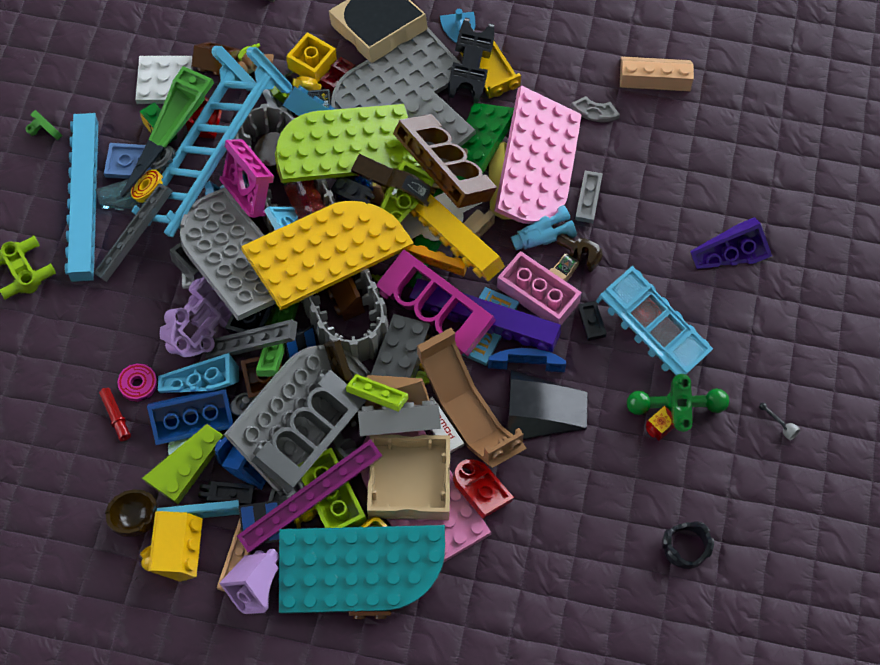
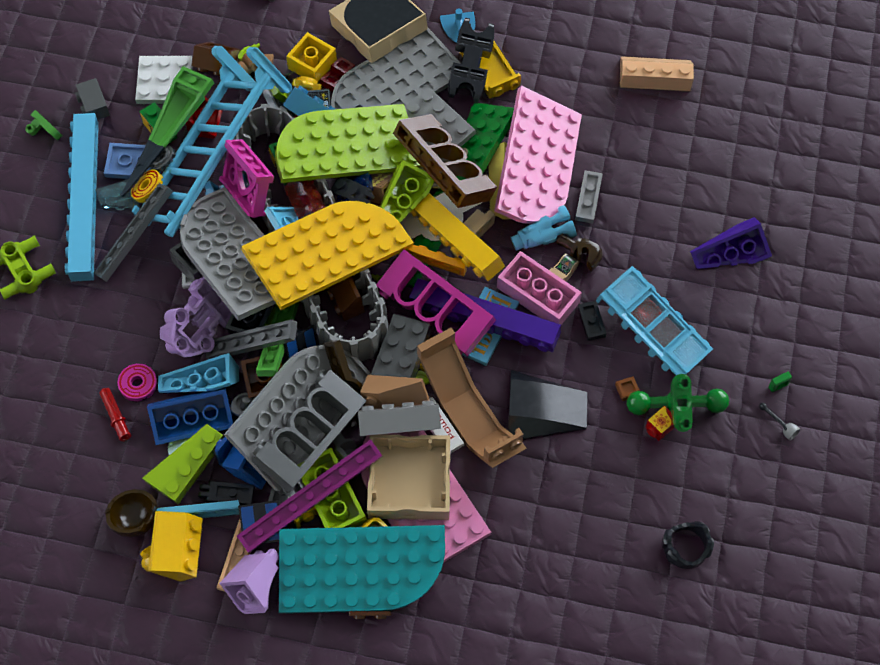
(91, 98): none -> dark grey brick
(266, 149): dark brown tile -> none
(377, 392): lime tile -> none
(392, 178): dark brown piece -> none
(481, 487): red plate -> none
(527, 355): blue slope -> none
(595, 111): light grey tile -> none
(626, 387): none -> dark orange tile
(780, 382): none -> green tile

